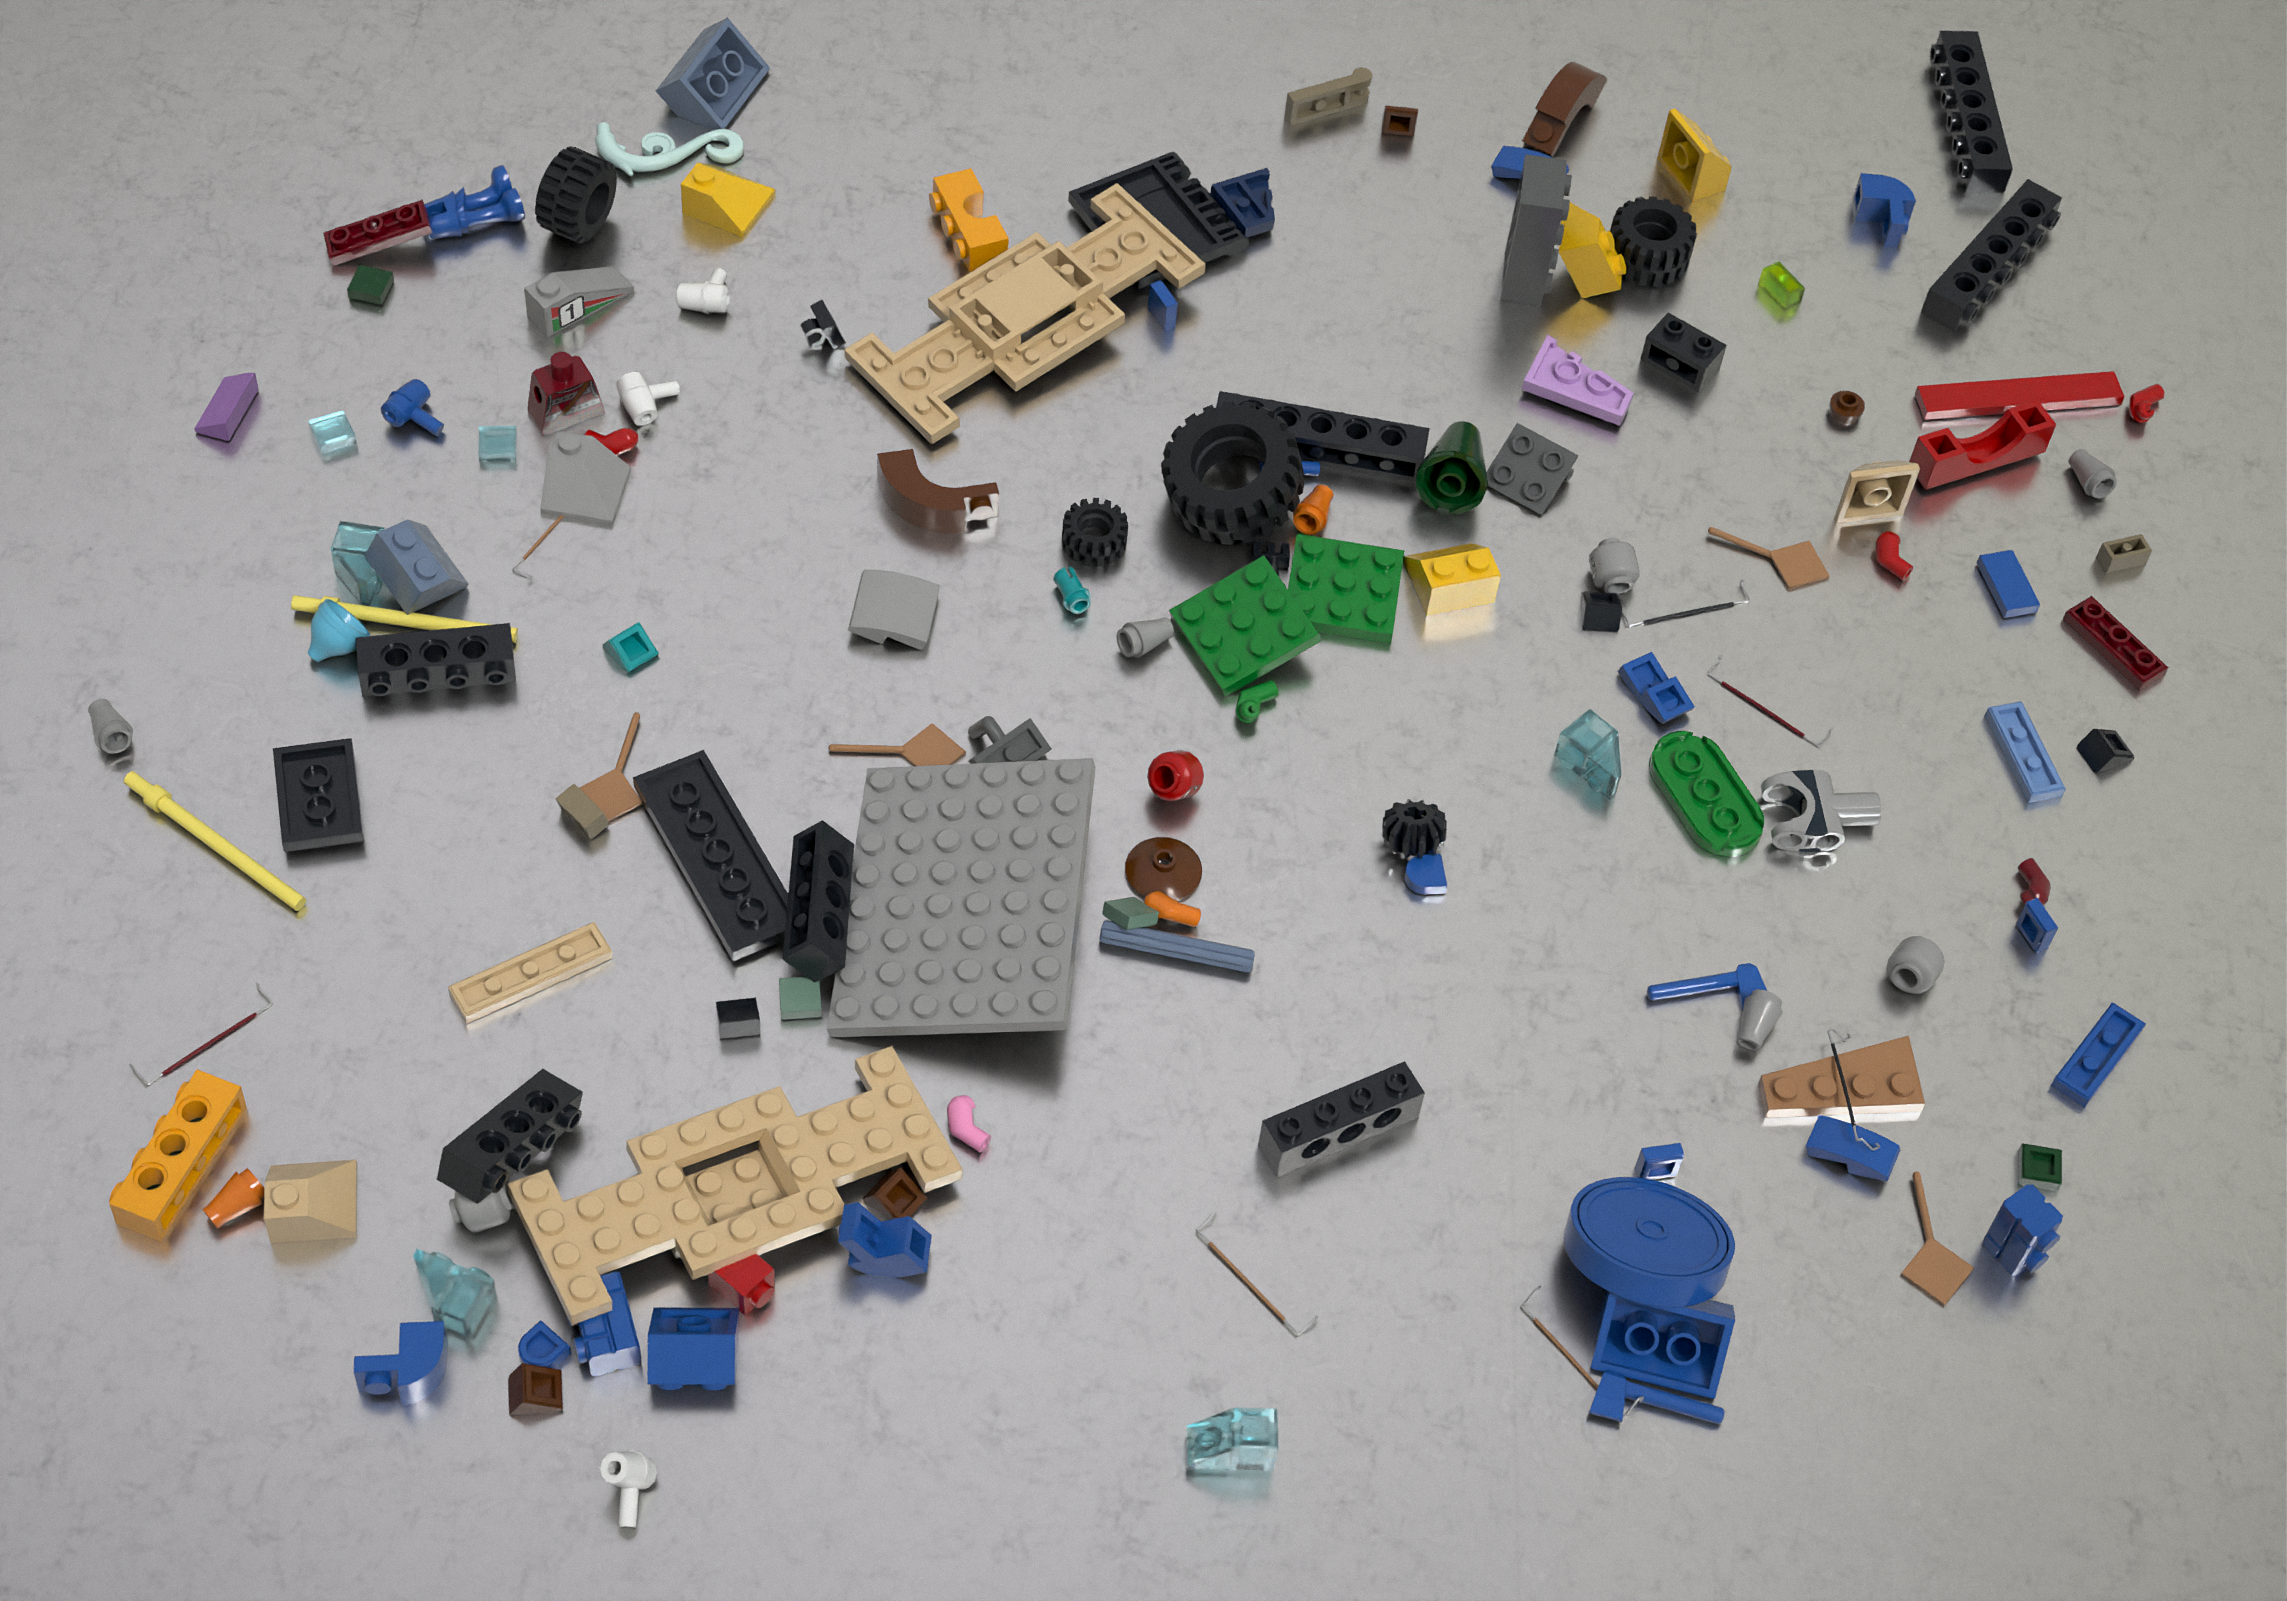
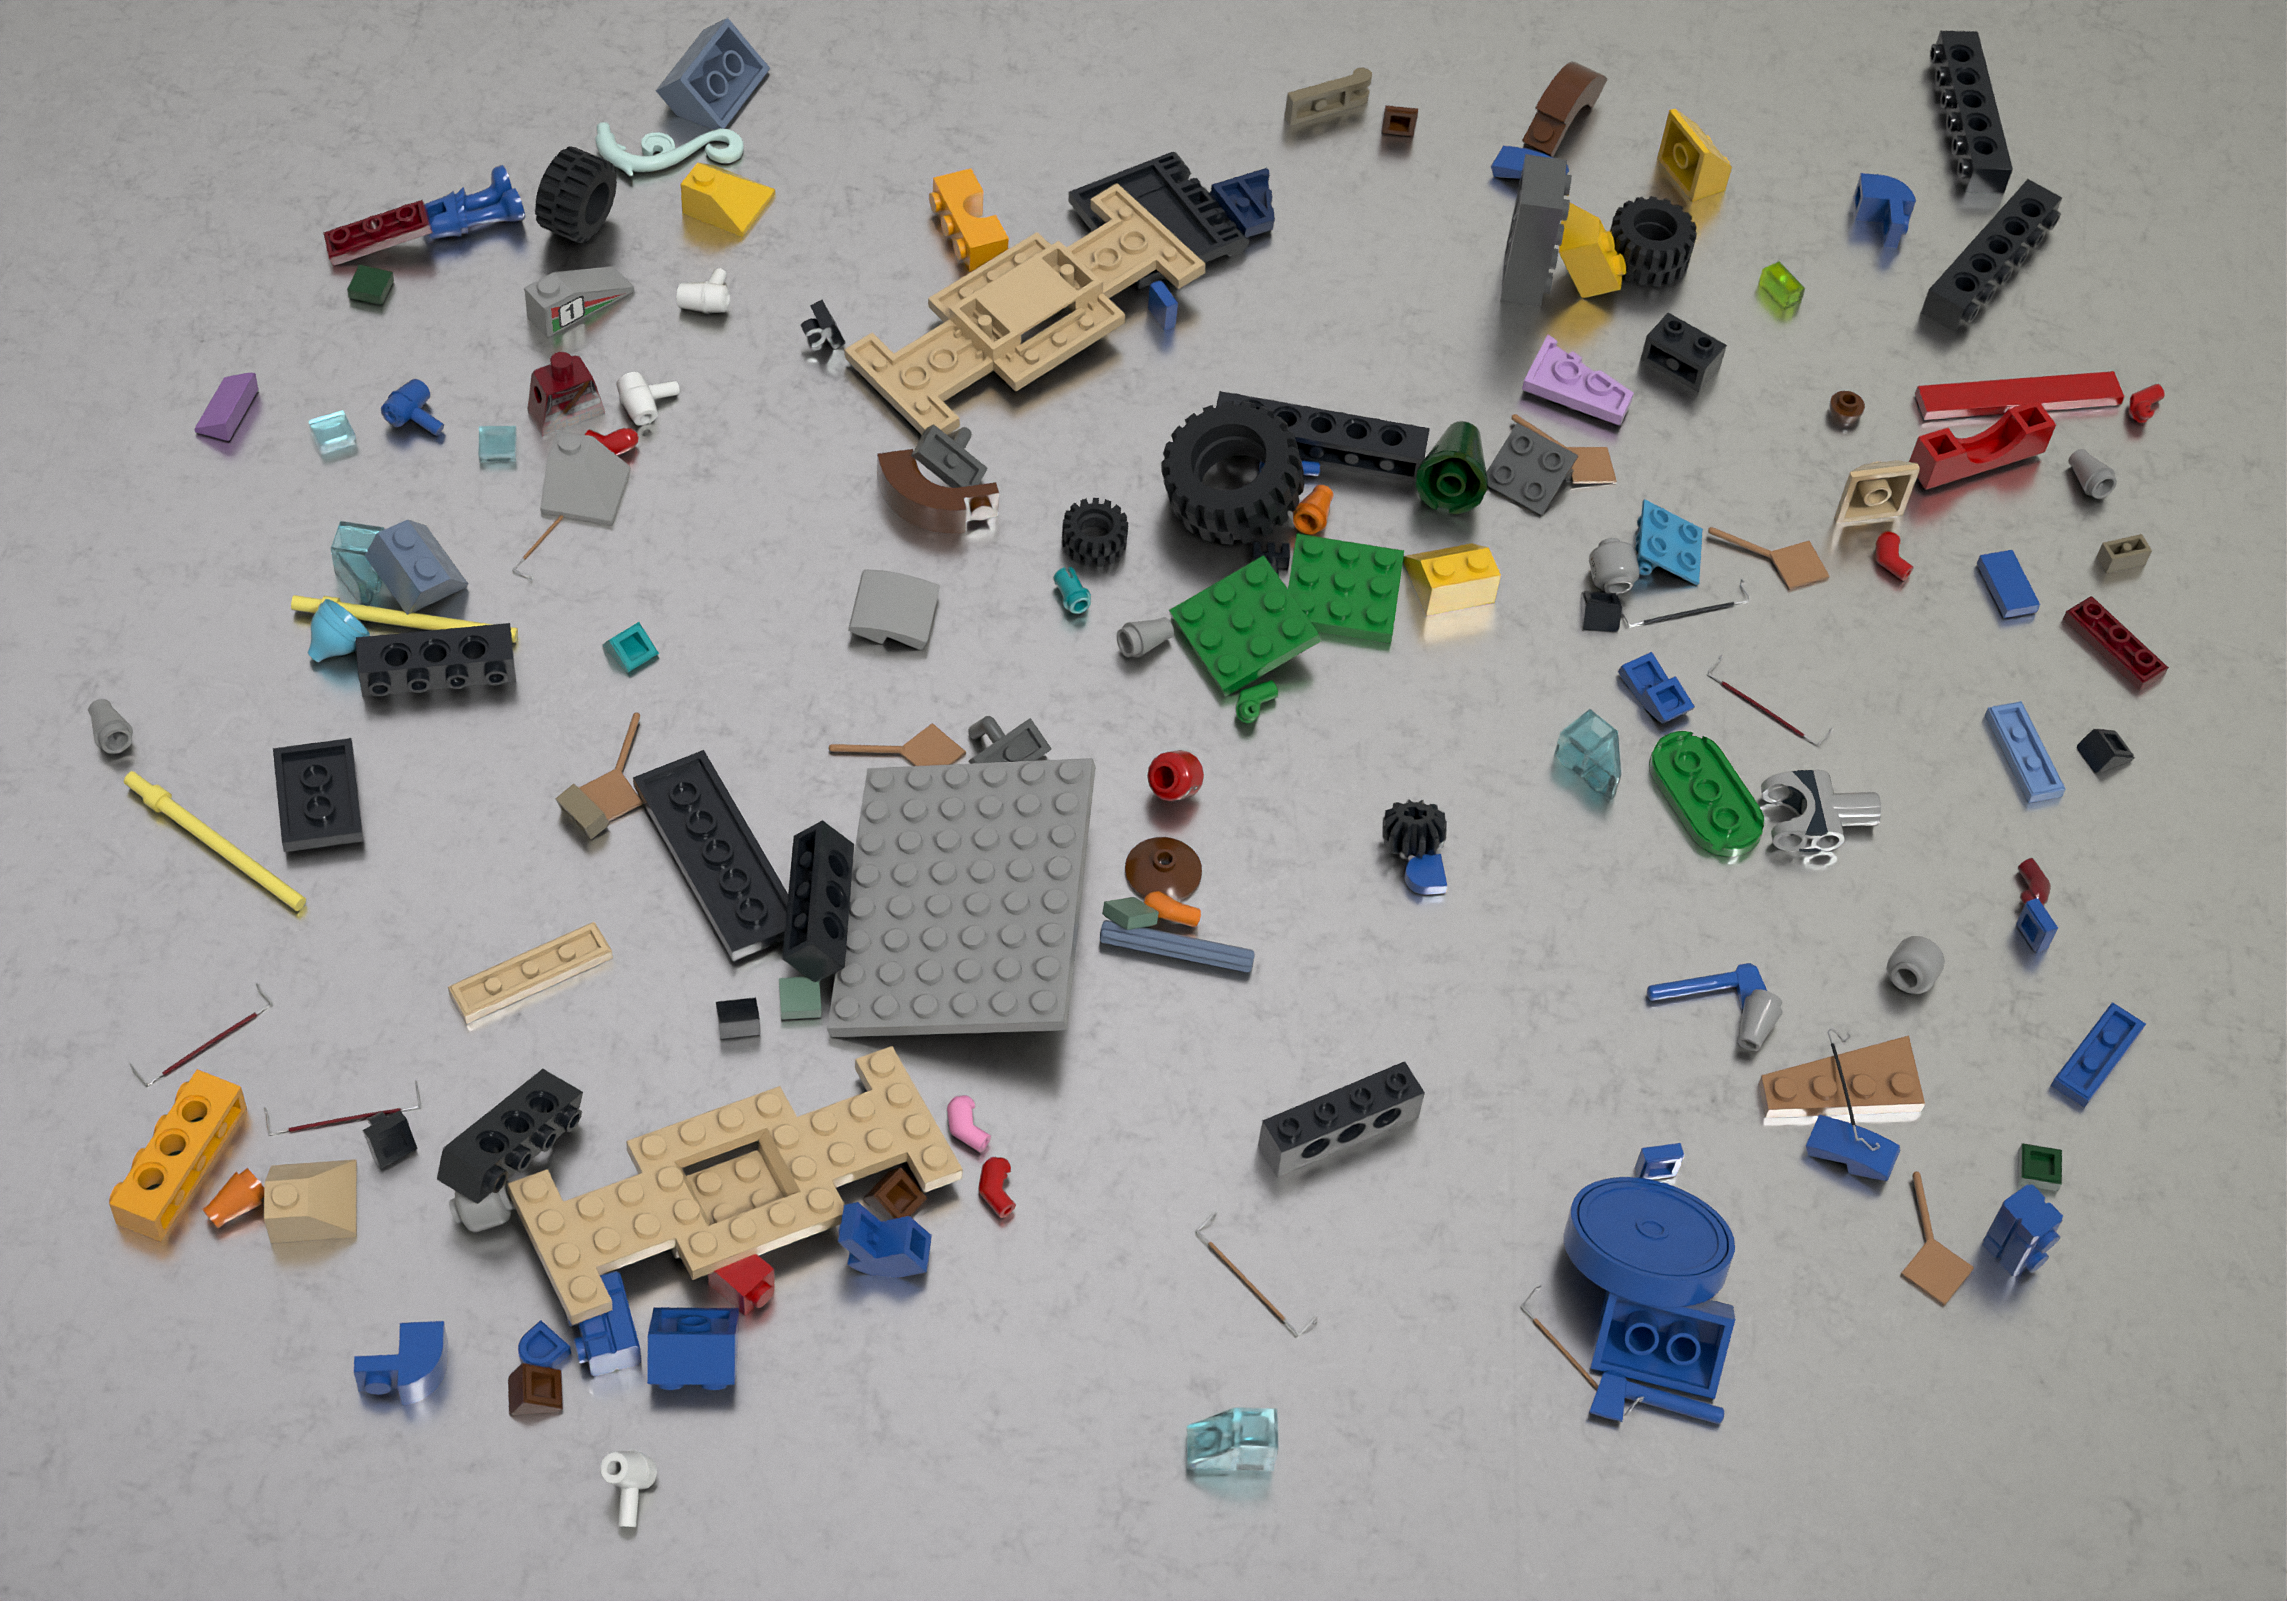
(341, 1119): none -> dark red piece
(389, 1137): none -> black tile
(455, 1293): clear light blue slope -> none
(947, 457): none -> dark grey plate
(991, 1183): none -> red arm
(1592, 464): none -> medium nougat piece
(1668, 543): none -> dark azure hinge

